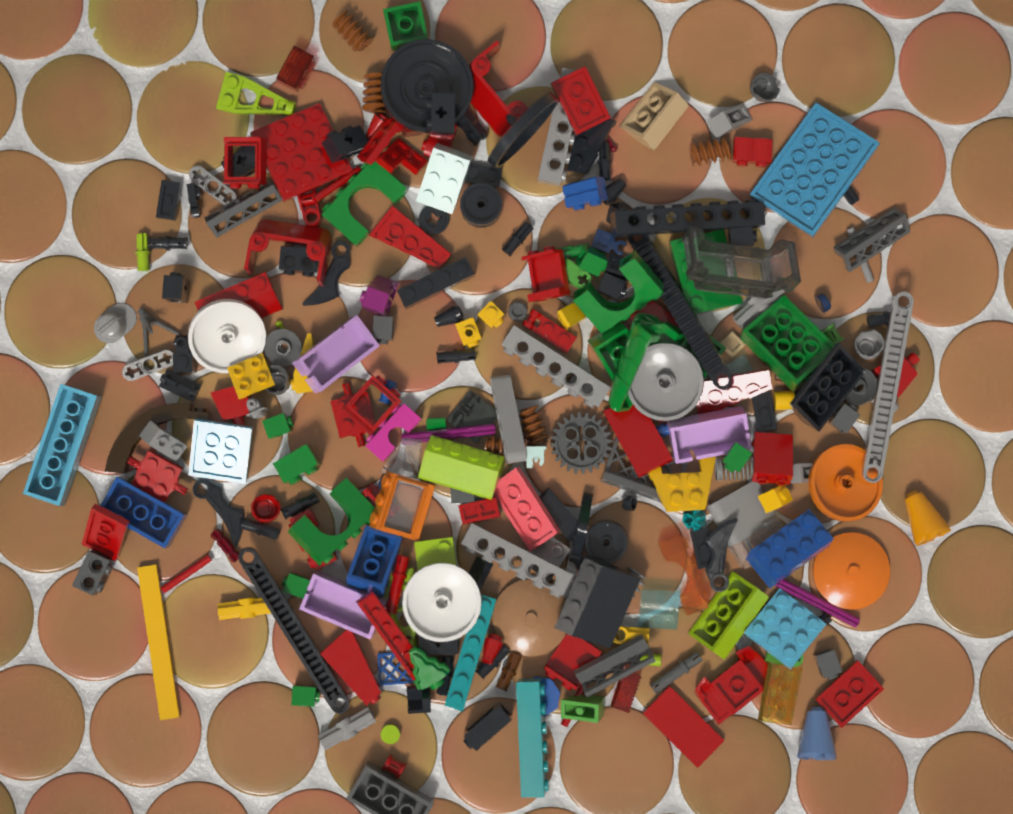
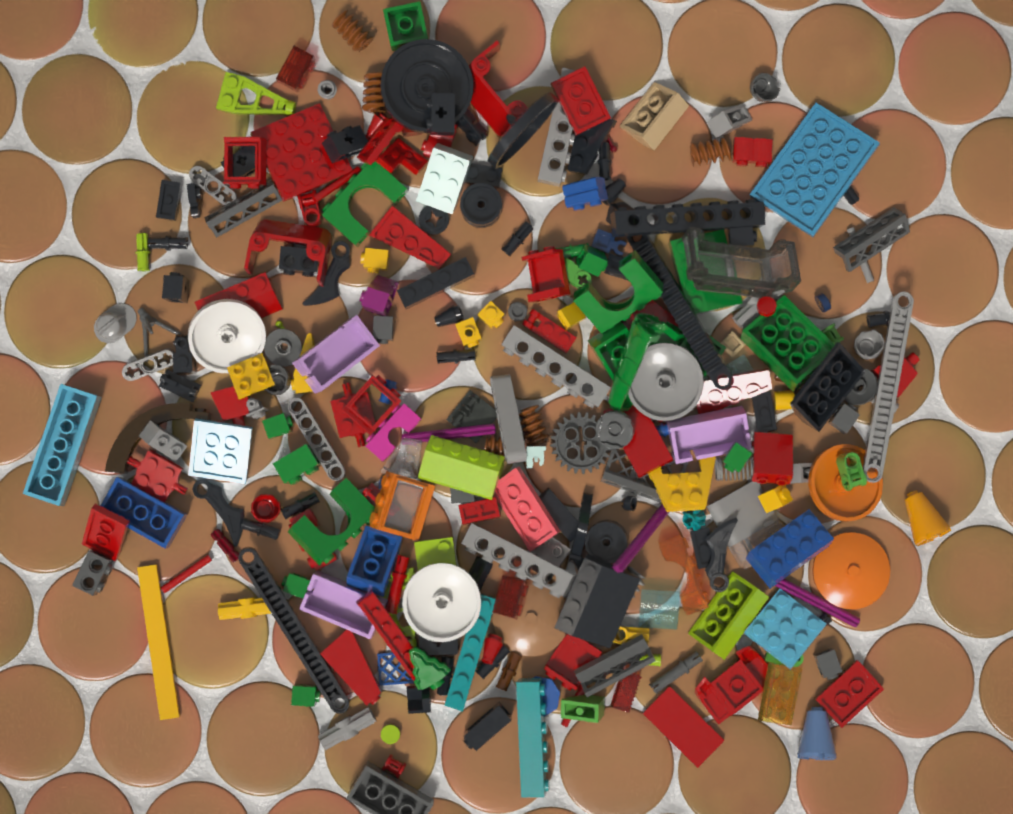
(308, 433): none -> light grey beam
(325, 86): none -> light grey cone
(375, 260): none -> yellow brick
(435, 424): green slope -> none
(510, 597): none -> clear red brick
(612, 287): black brick -> none
(615, 429): none -> dark grey tile
(641, 538): none -> magenta axle
(766, 306): none -> red tile
(851, 472): none -> bright green piece

